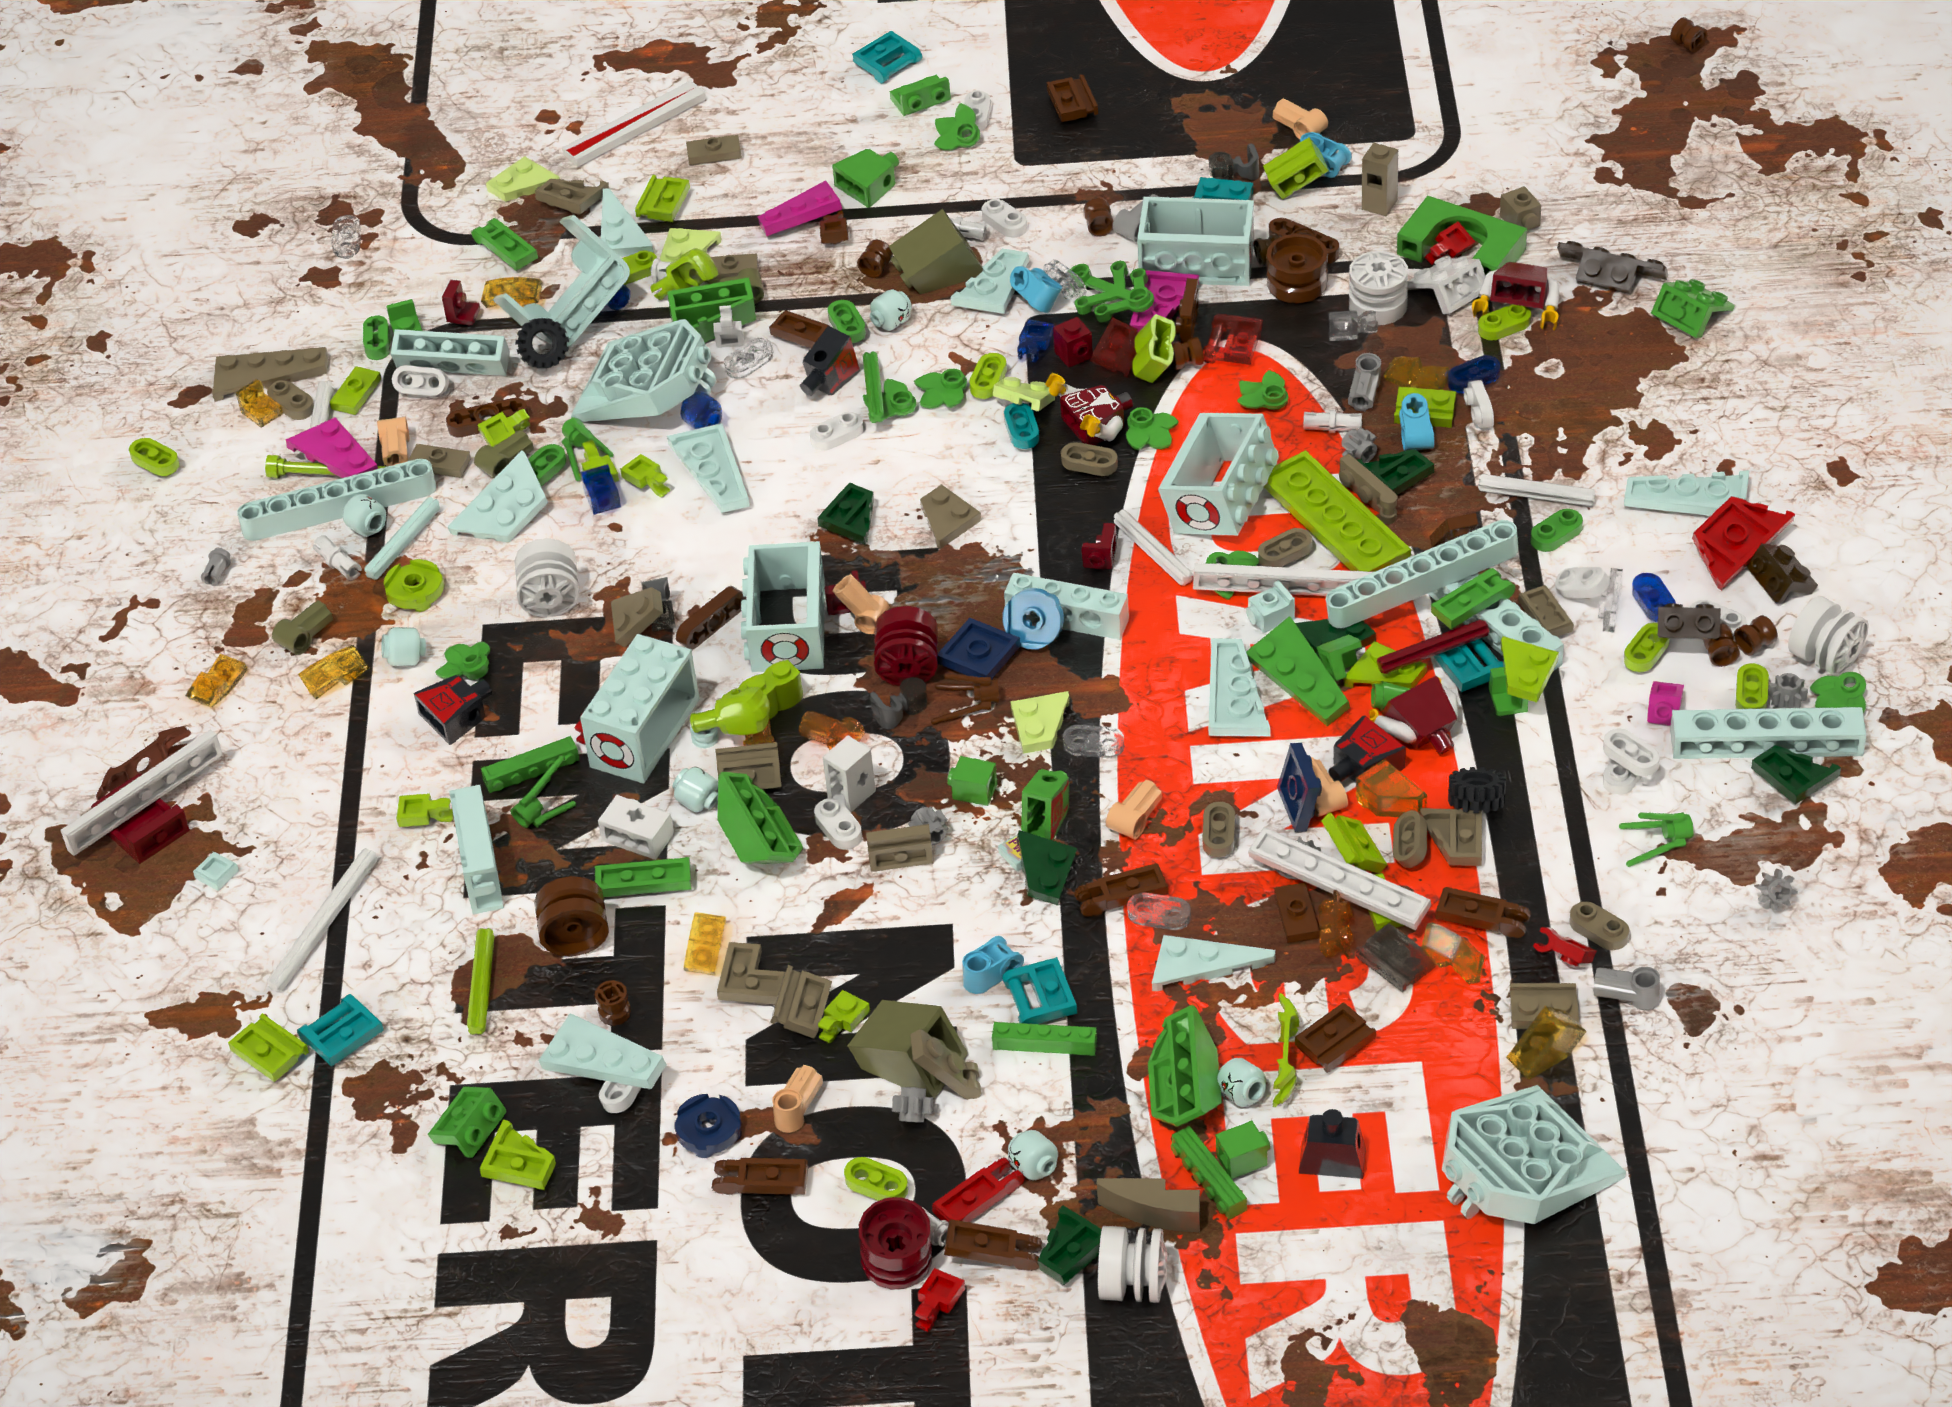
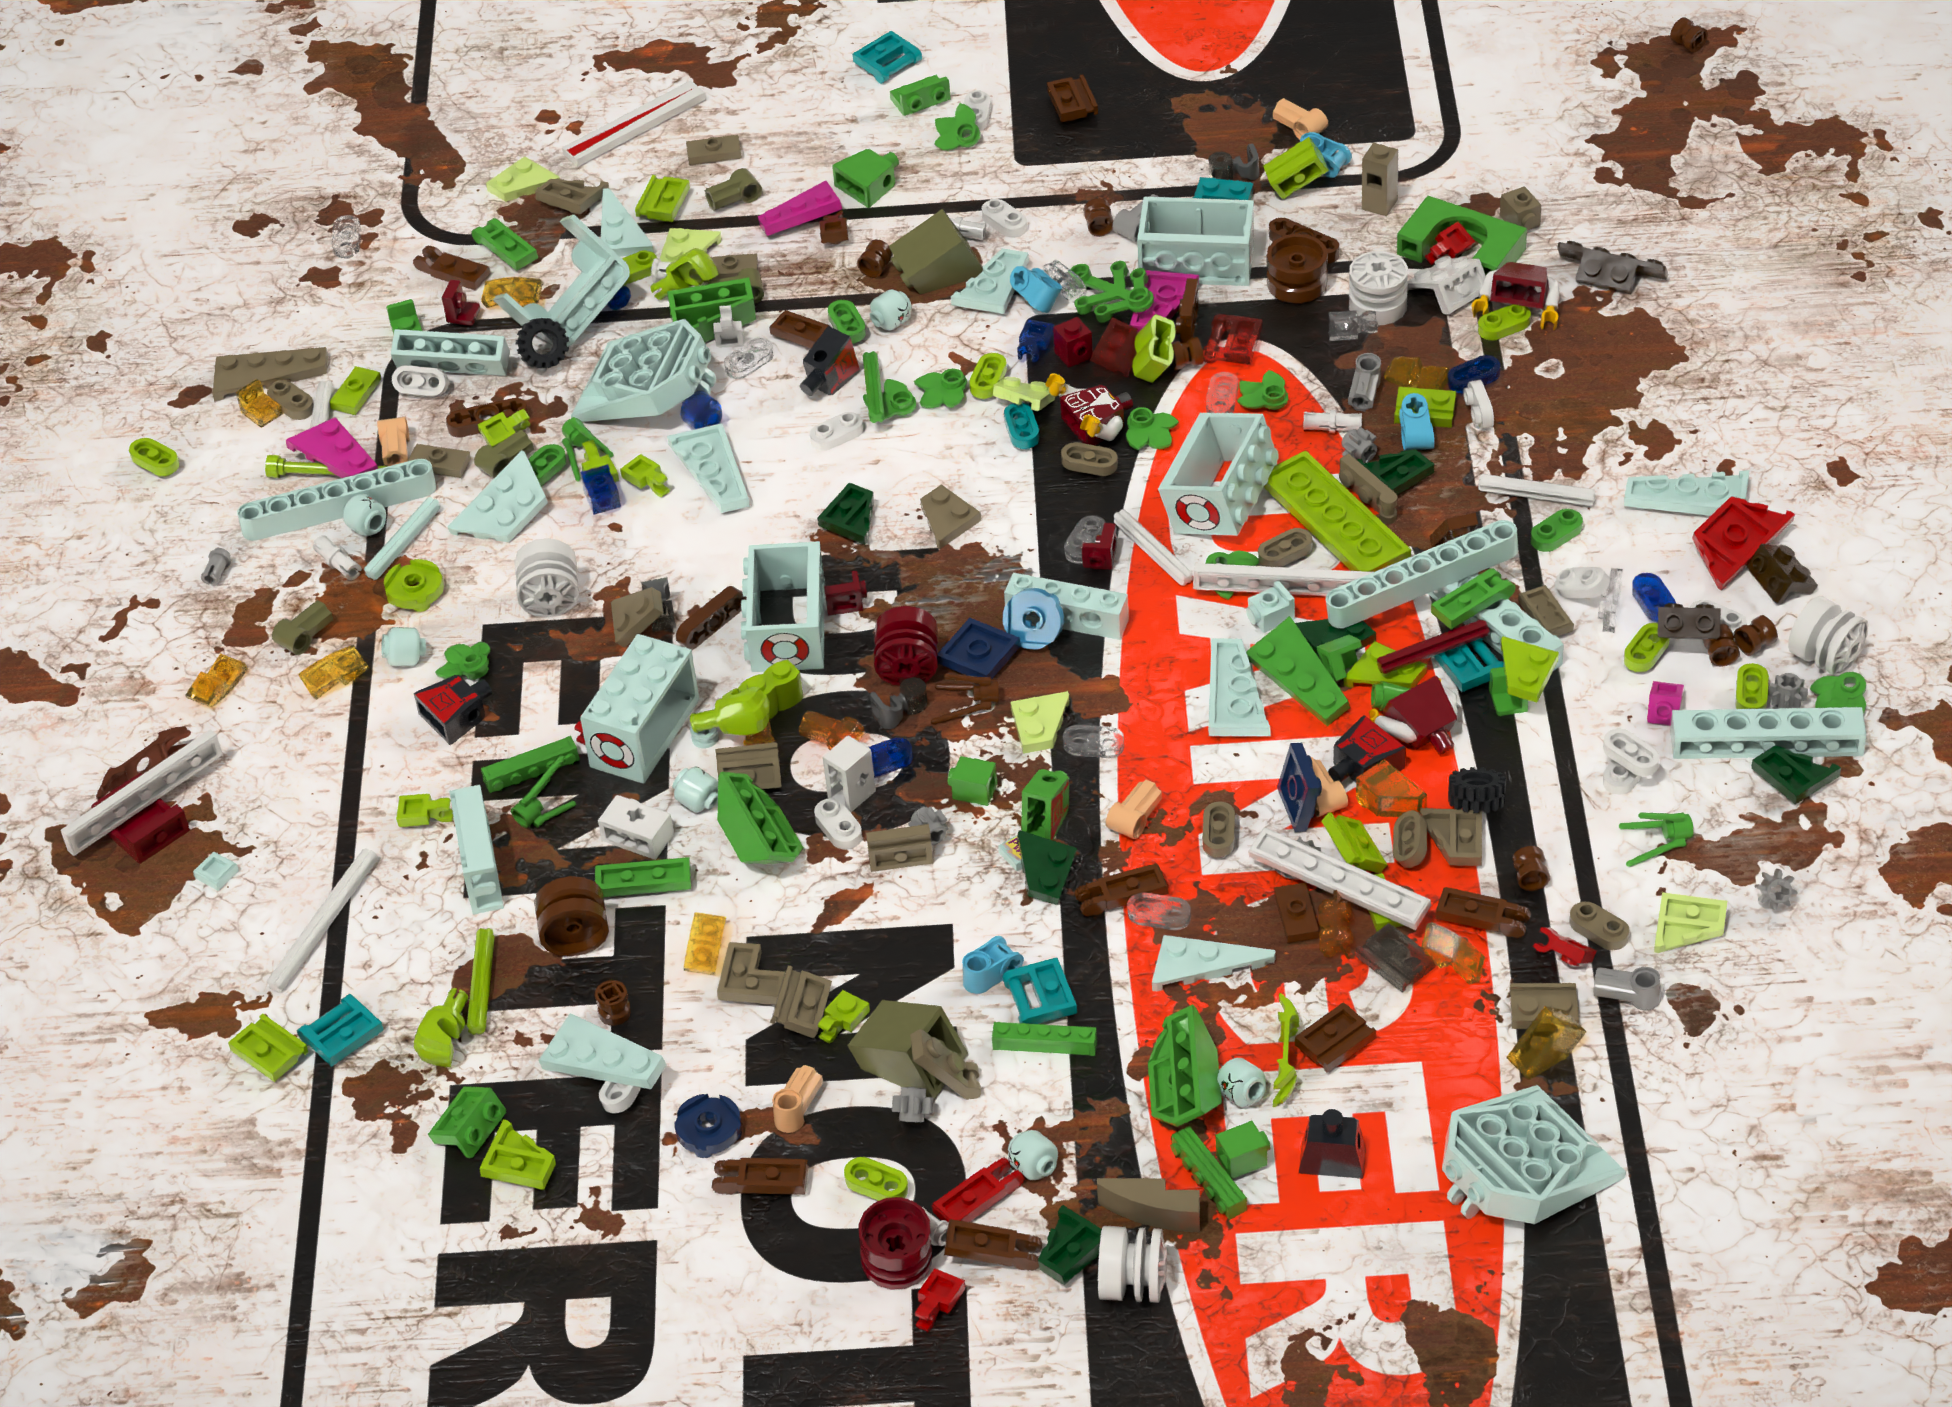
(381, 337): bright green beam -> none
(435, 1031): none -> lime piece
(451, 267): none -> reddish brown hinge
(739, 187): none -> olive piece
(861, 603): light nougat piece -> none
(891, 755): none -> clear blue plate
(1084, 532): none -> clear plate
(1222, 393): none -> clear plate
(1260, 247): dark brown wheel -> none
(1531, 868): none -> reddish brown wheel
(1688, 920): none -> yellowish green wing
(1689, 305): bright green bracket -> none

